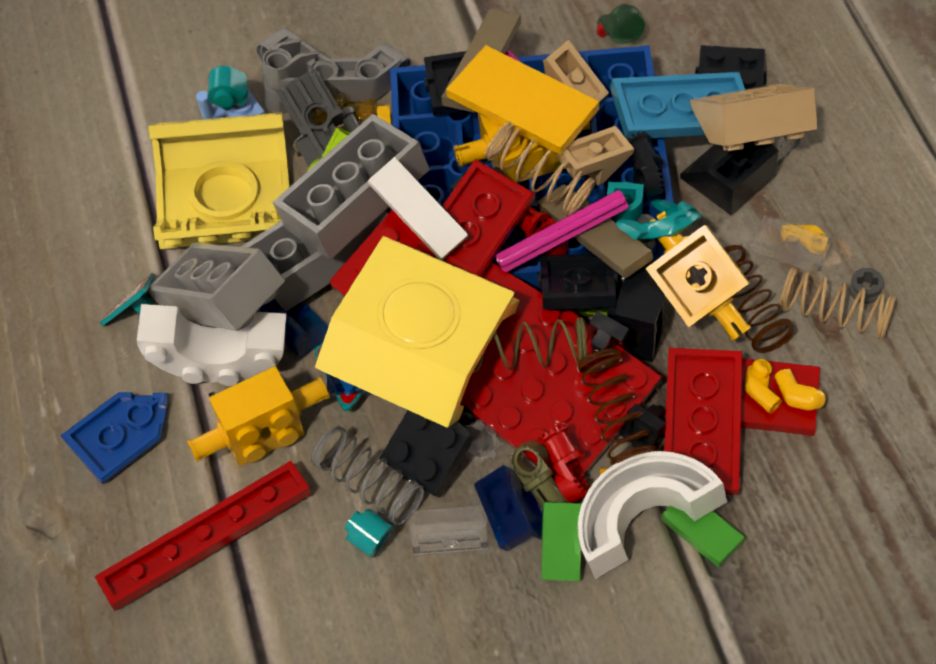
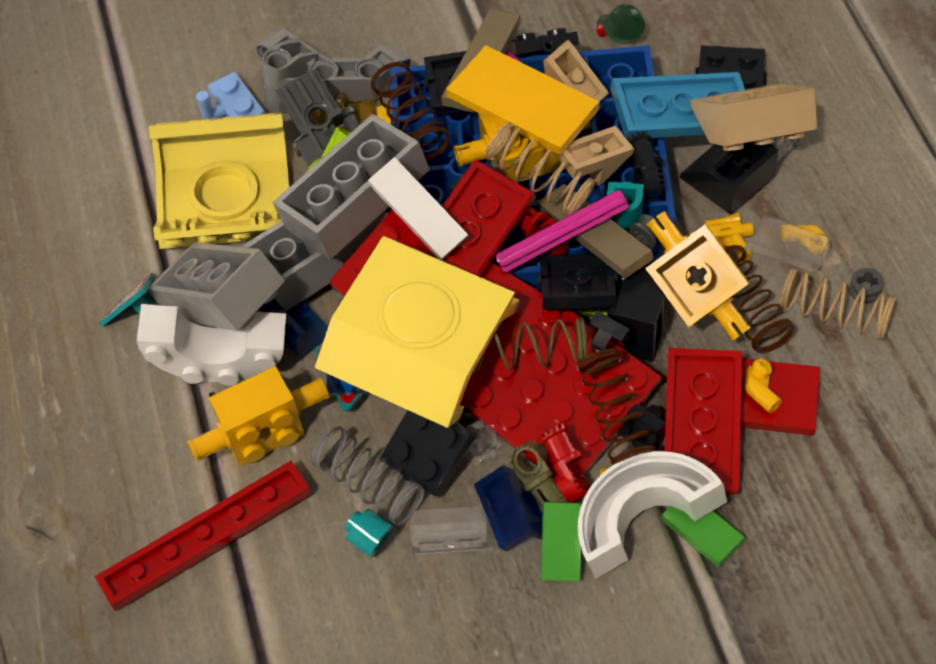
(117, 432): blue tile -> none
(227, 87): teal plate -> none
(423, 130): none -> reddish brown piece
(529, 45): none -> black plate
(678, 219): teal helmet -> none
(731, 232): none -> yellow piece
(799, 395): yellow arm -> none

